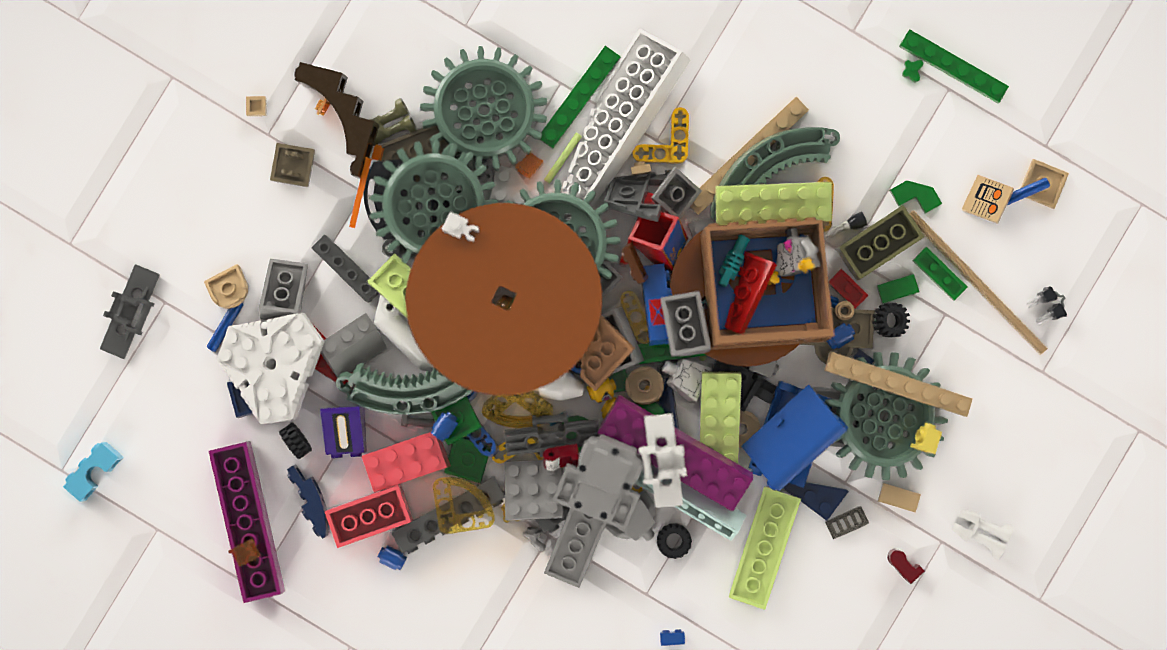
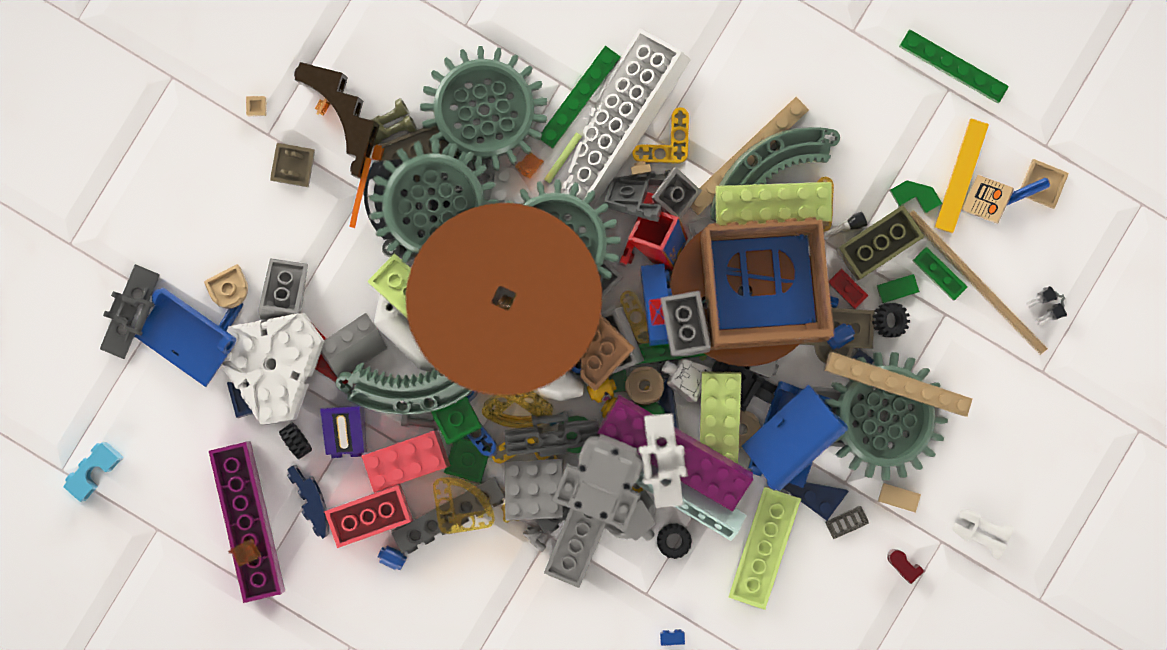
(196, 340): none -> blue door
(345, 267): dark grey brick -> none
(444, 426): blue brick -> none
(457, 225): white plate -> none
(560, 456): dark red leg -> none
(637, 269): reddish brown plate -> none
(733, 261): teal hinge -> none
(752, 284): red wing -> none
(794, 256): light grey torso -> none
(850, 308): tan plate -> none
(911, 70): green piece -> none
(927, 439): light yellow brick -> none
(961, 175): none -> yellow tile

